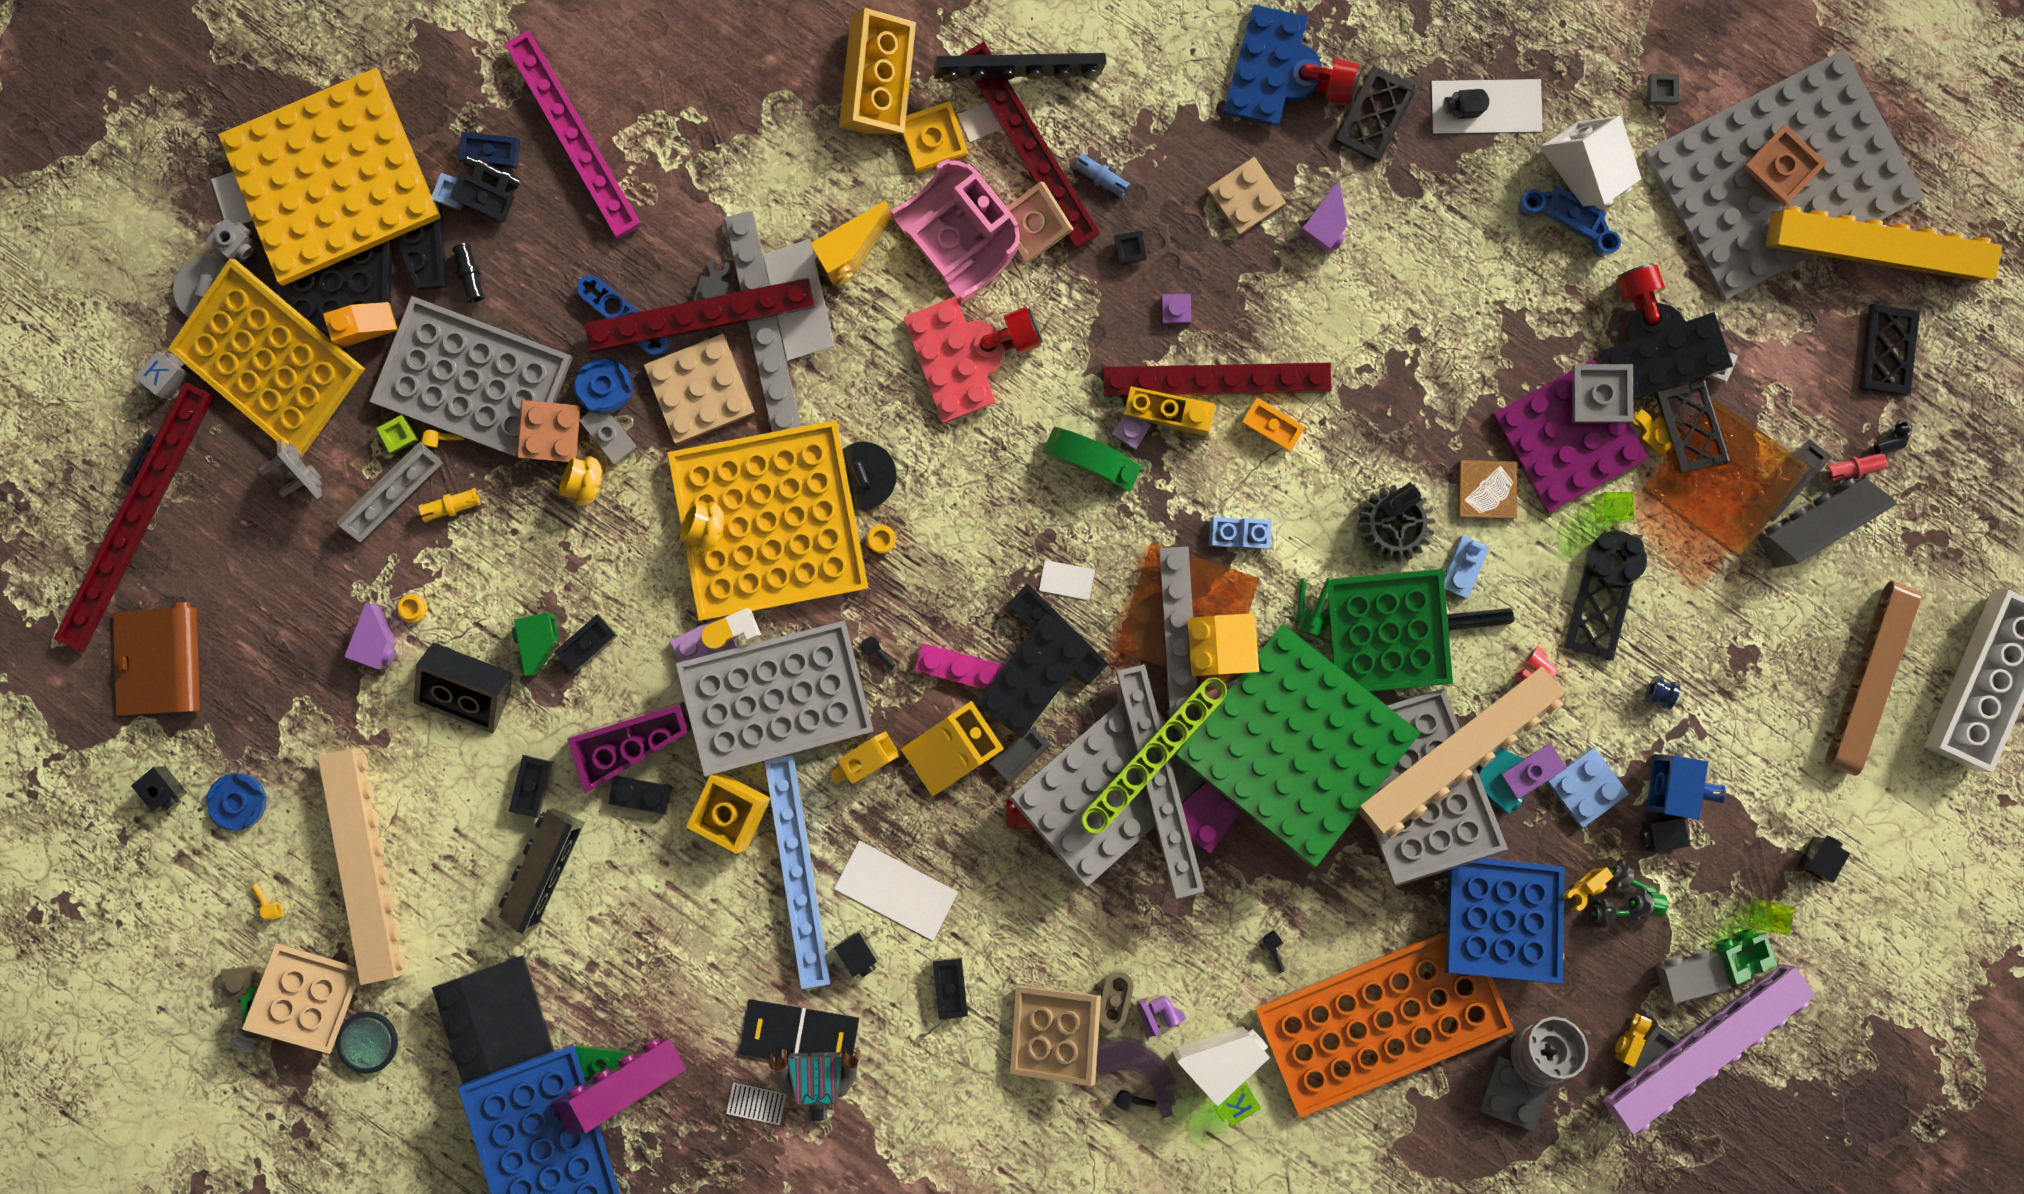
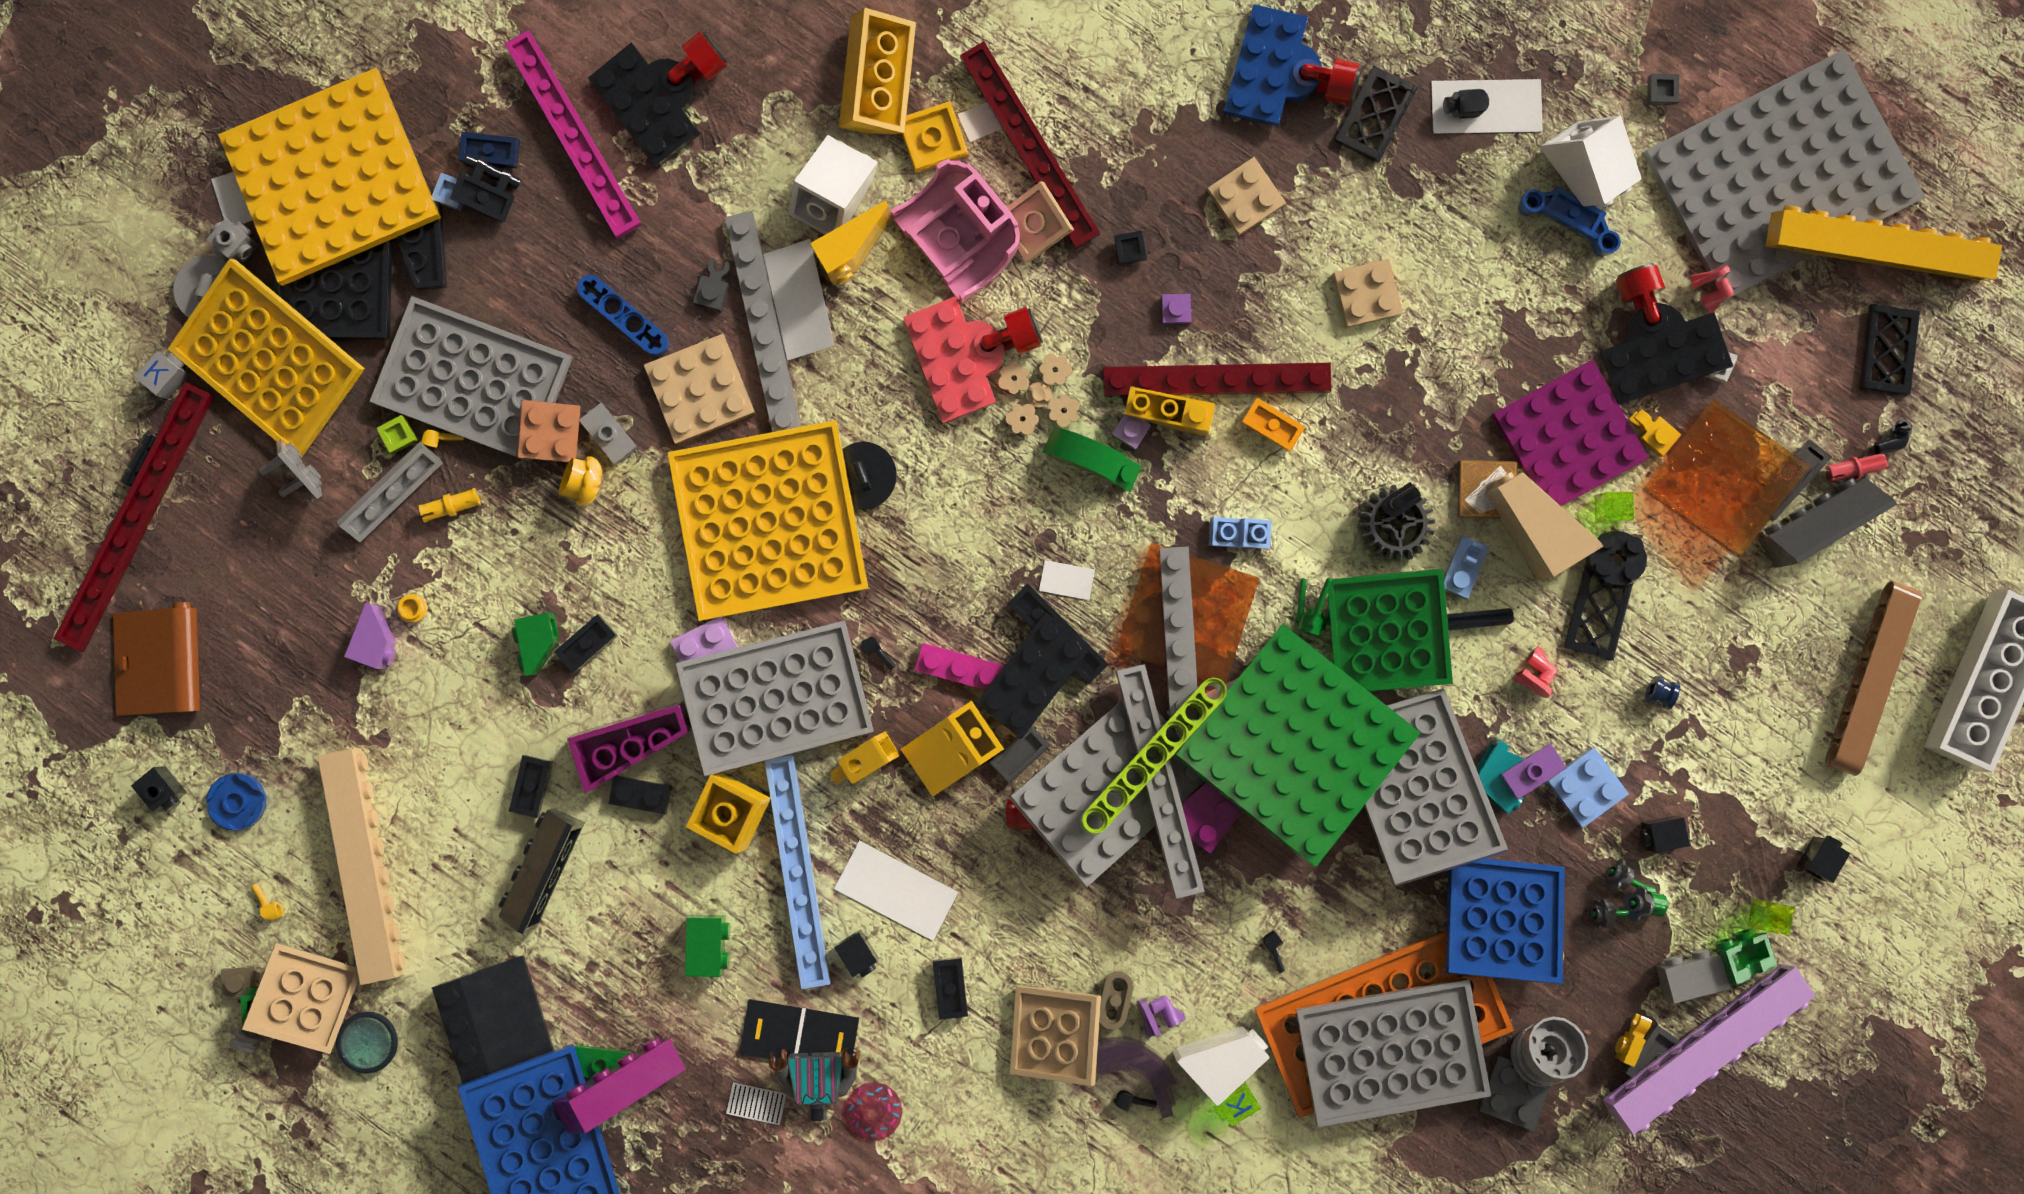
(359, 323): light orange slope -> none
(462, 687): black slope -> none
(468, 273): black pin -> none
(603, 386): blue tile -> none
(655, 95): none -> black plate
(699, 315): dark red plate -> none
(703, 526): yellow piece -> none
(706, 945): none -> green brick
(722, 631): leg -> none
(831, 186): none -> white slope
(878, 1097): none -> clear pink dish
(881, 539): yellow tile -> none
(1019, 65): black plate -> none
(1039, 394): none -> tan plant
(1101, 175): medium blue pin -> none
(1223, 644): yellow slope -> none
(1327, 223): medium lavender slope -> none
(1367, 293): none -> tan plate
(1393, 1052): none -> light grey plate
(1461, 753): tan brick -> none
(1540, 526): none -> tan slope
(1591, 883): yellow plate -> none
(1602, 393): light grey plate -> none
(1678, 444): black window -> none
(1680, 786): blue brick -> none
(1724, 288): none -> coral piece
(1784, 165): nougat plate -> none

